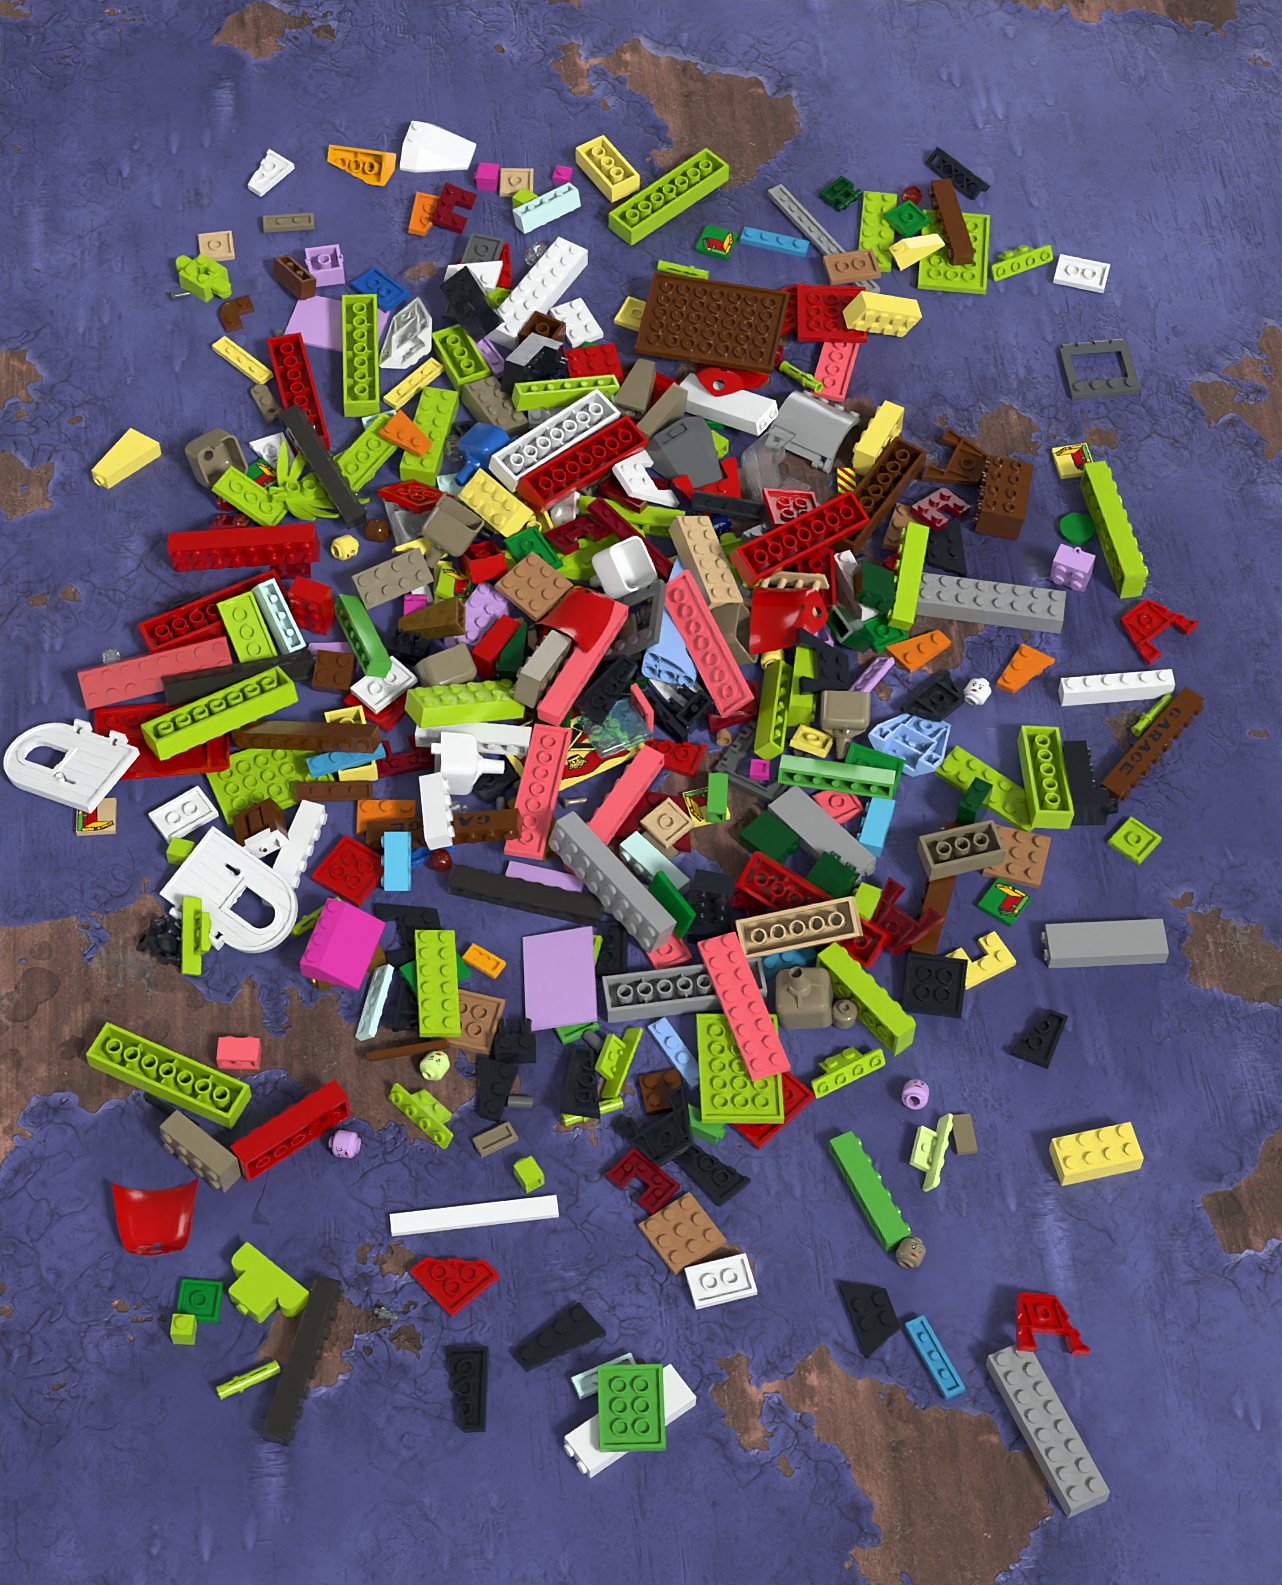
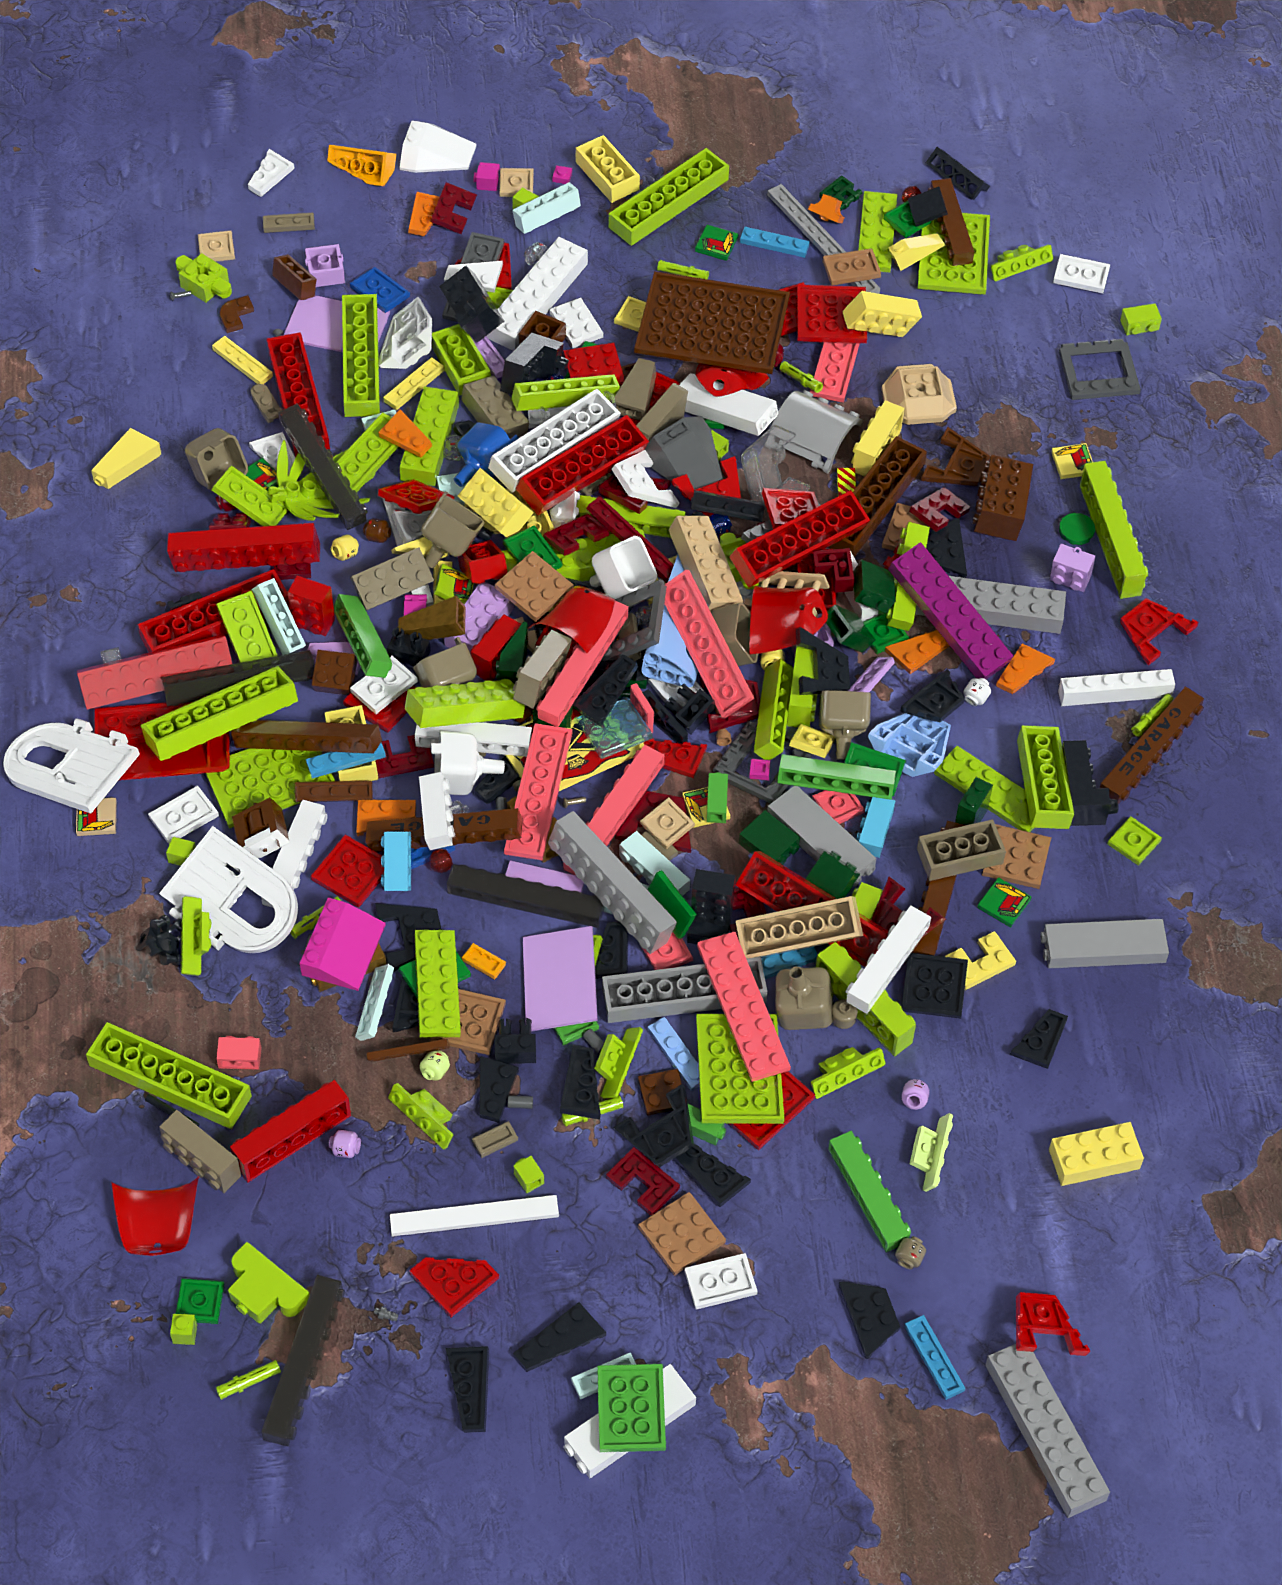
(828, 209): none -> orange brick
(835, 564): none -> dark red brick
(888, 959): none -> white brick
(921, 392): none -> tan piece
(927, 206): none -> black tile
(950, 612): none -> magenta brick
(964, 1134): dark tan tile -> none
(1140, 319): none -> lime brick

